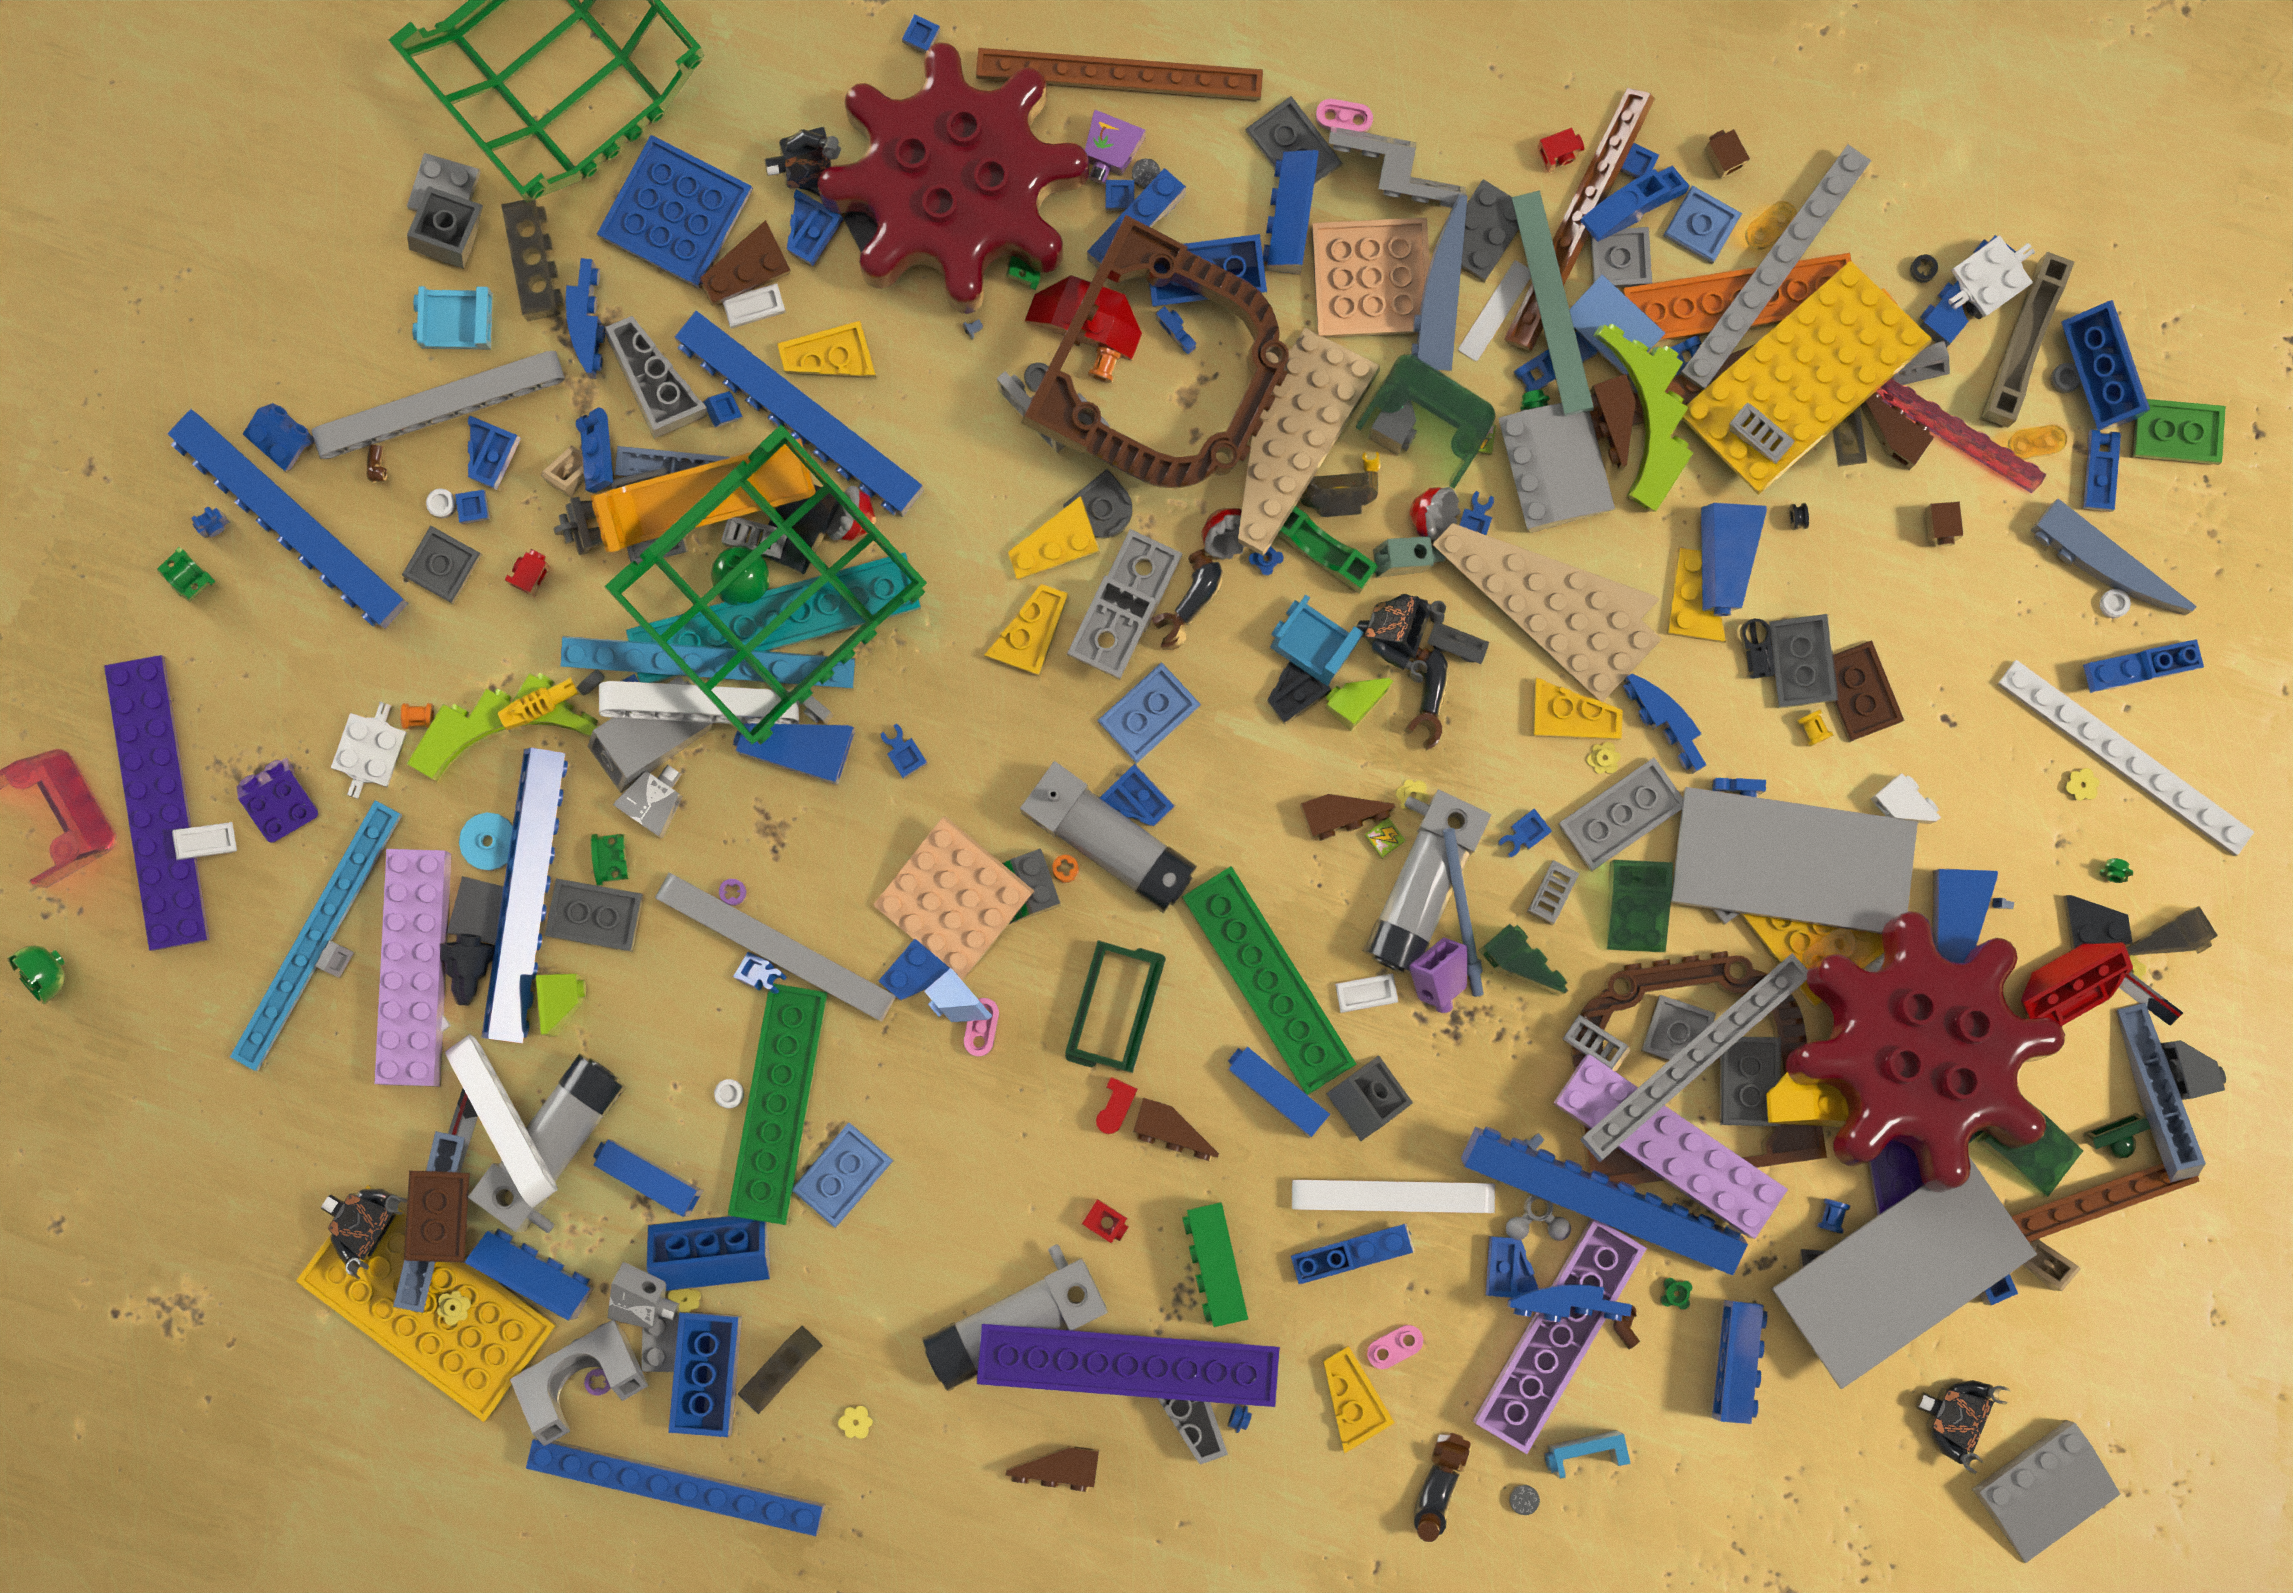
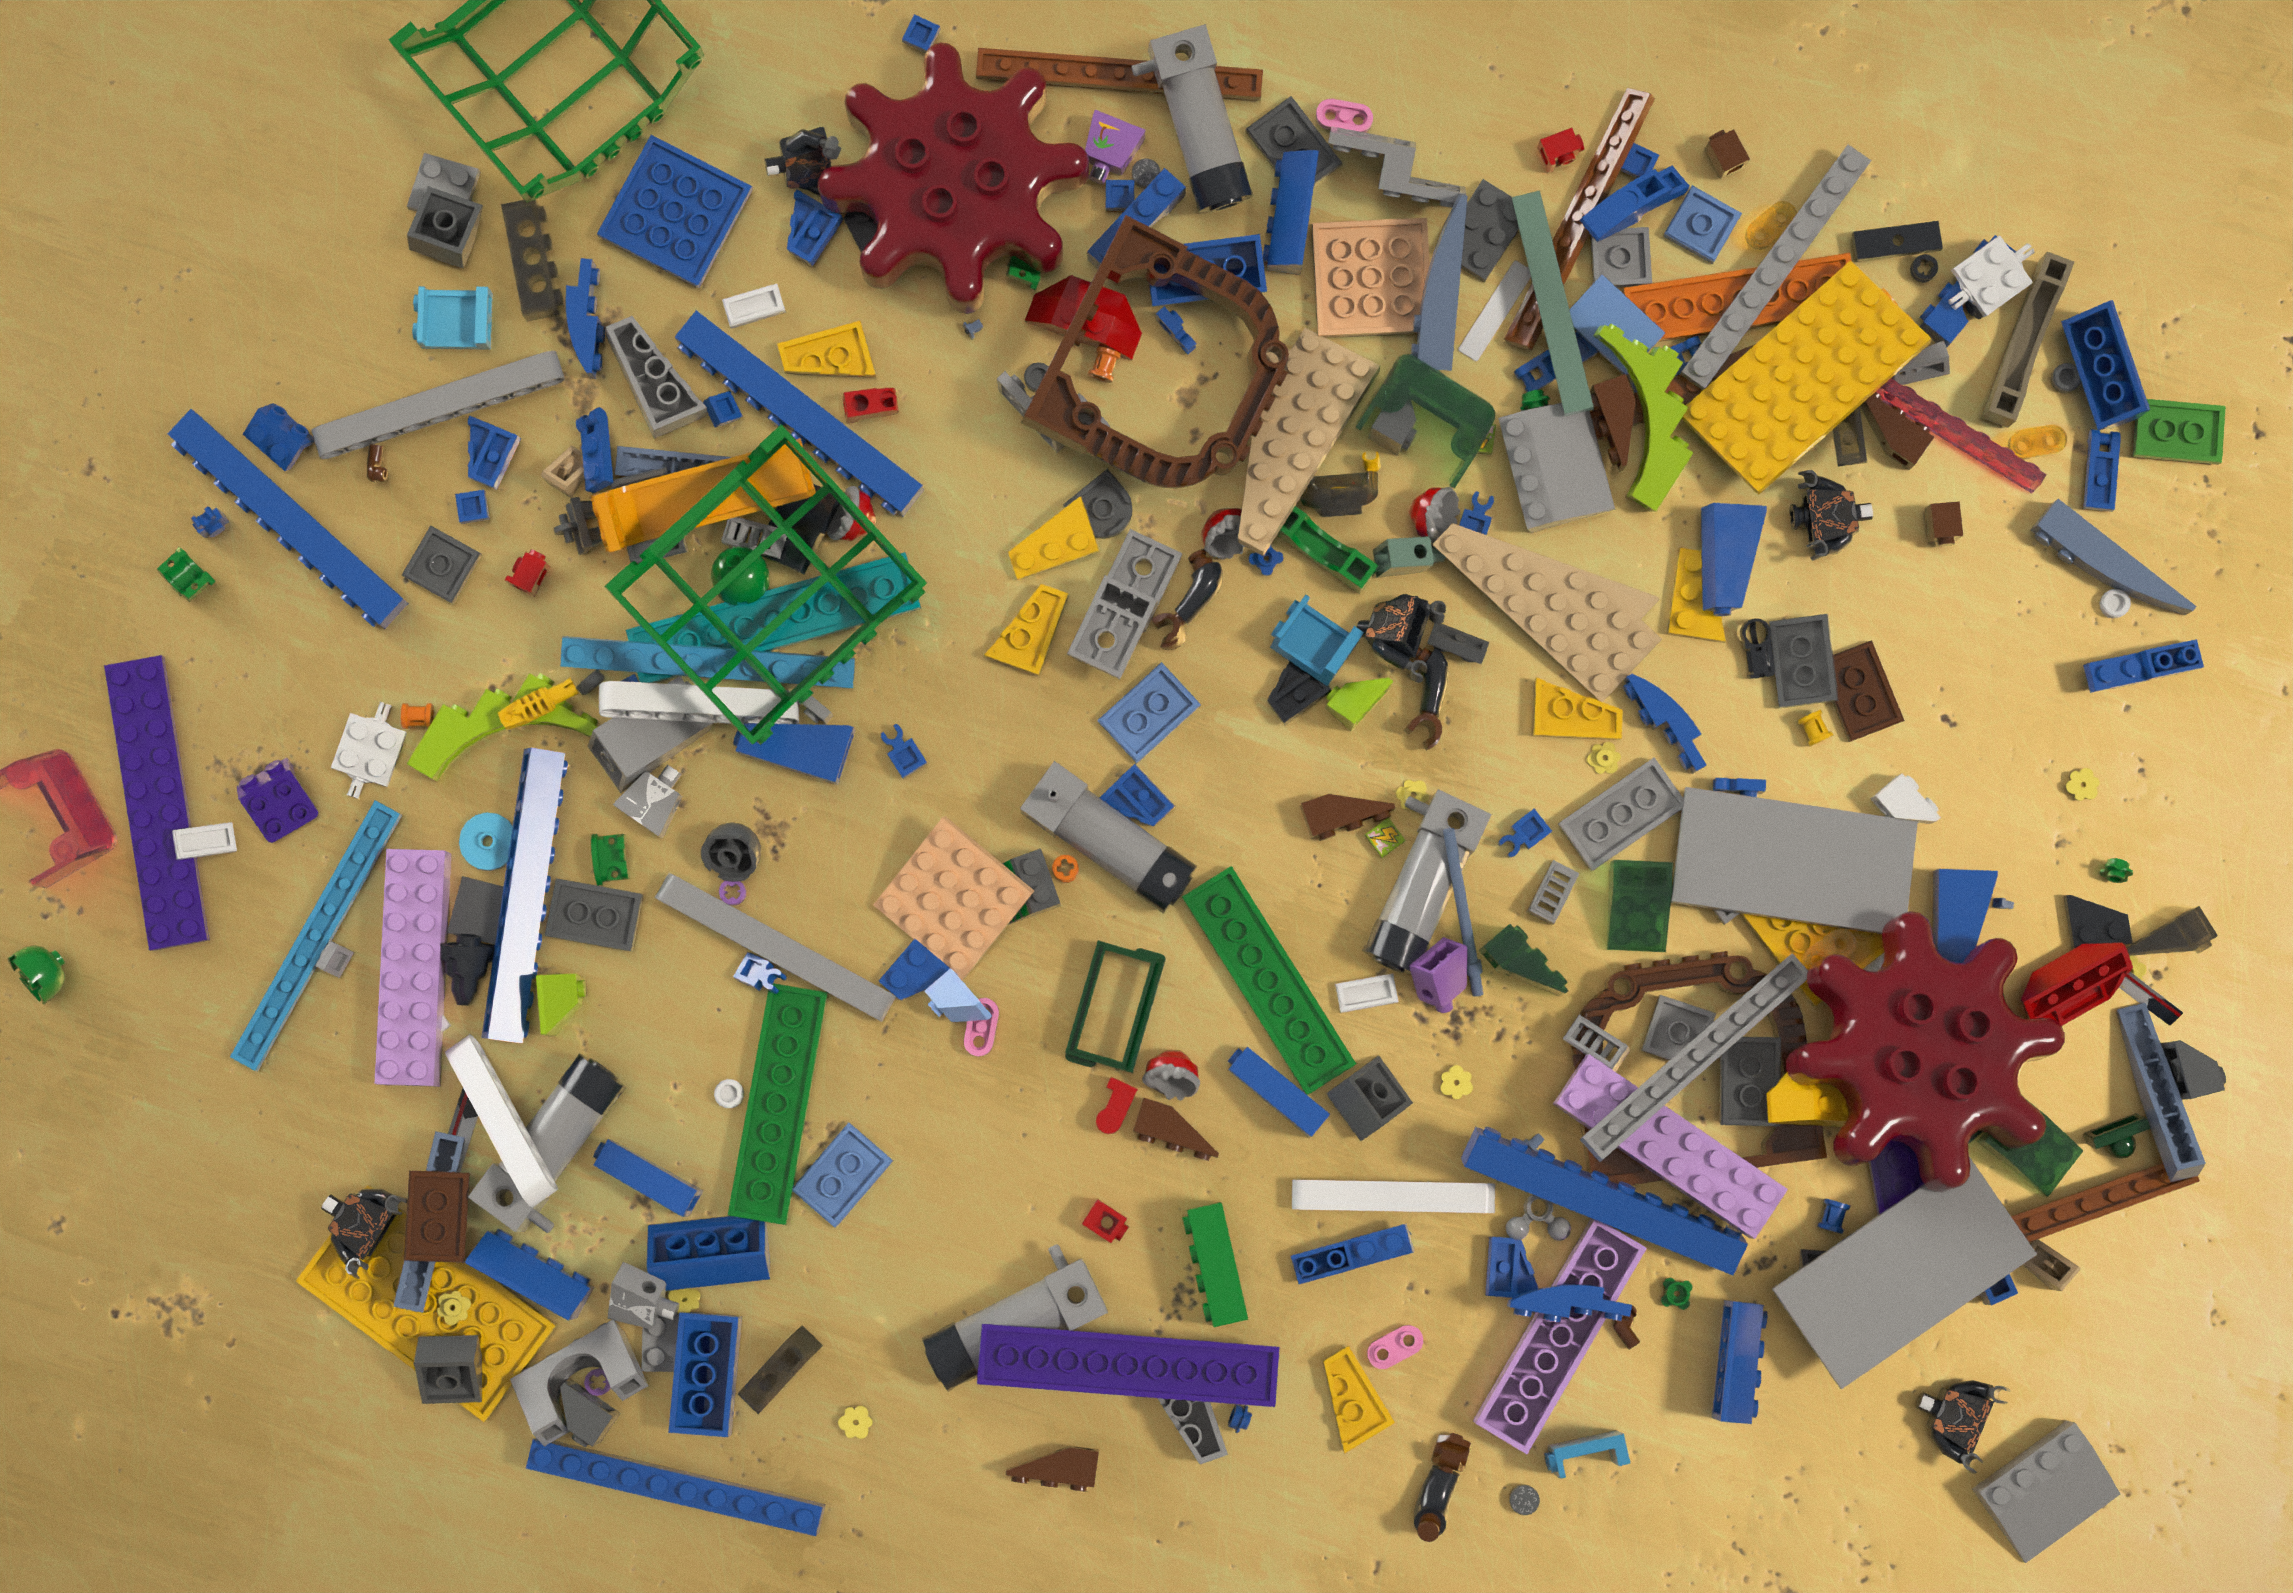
(441, 503): white tile -> none
(449, 1369): none -> dark grey slope
(586, 1414): none -> dark grey slope
(731, 851): none -> dark grey cylinder
(745, 267): reddish brown wing -> none
(869, 404): none -> red leg
(1172, 1075): none -> light grey hair
(1199, 117): none -> light grey piece
(1456, 1073): none -> light yellow plant
(1767, 425): light grey slope -> none
(1831, 514): none -> torso
(1913, 238): none -> black tile
(2126, 758): white plate -> none

